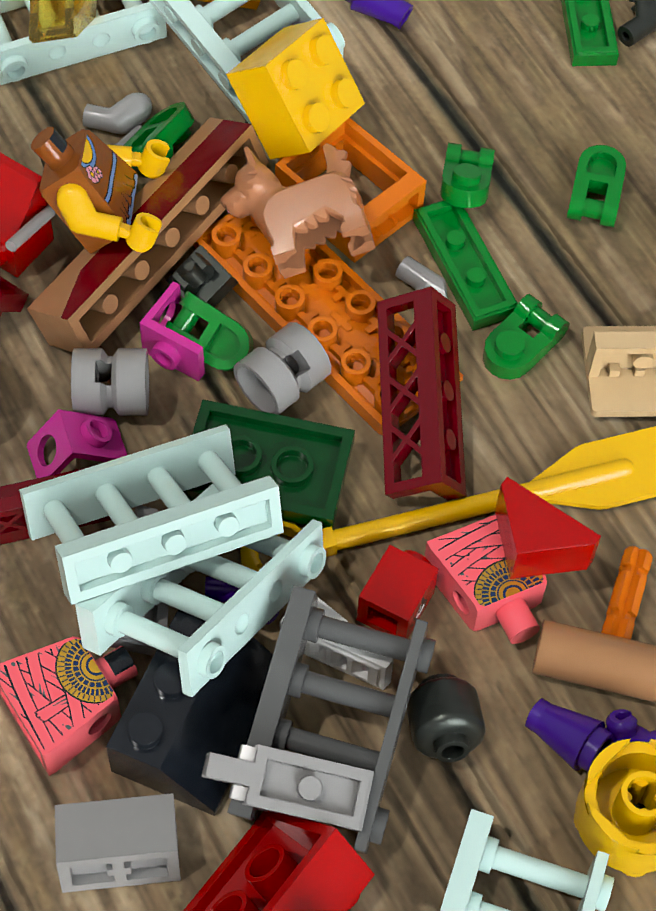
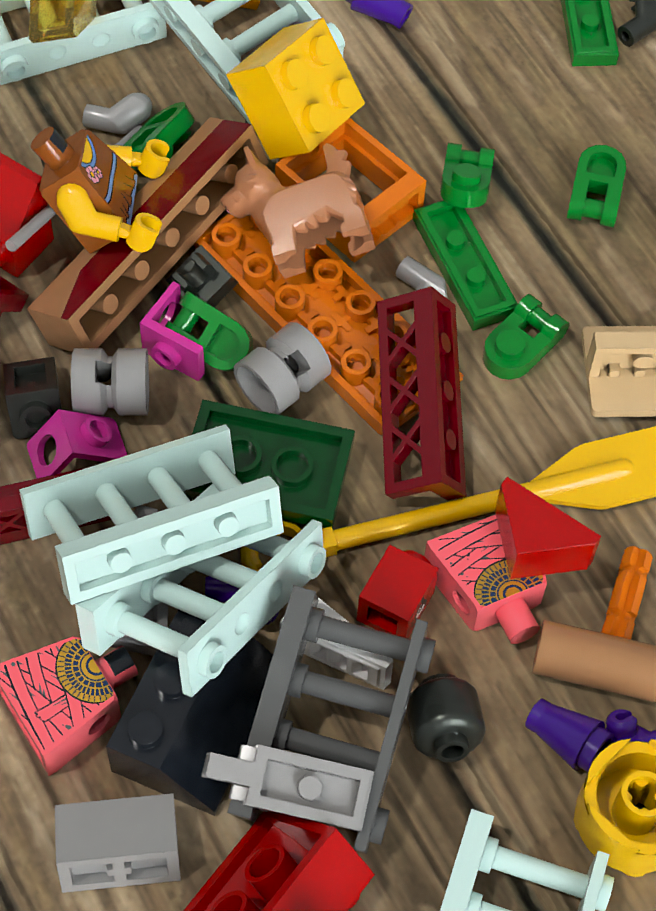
(31, 394): none -> pearl dark grey bracket

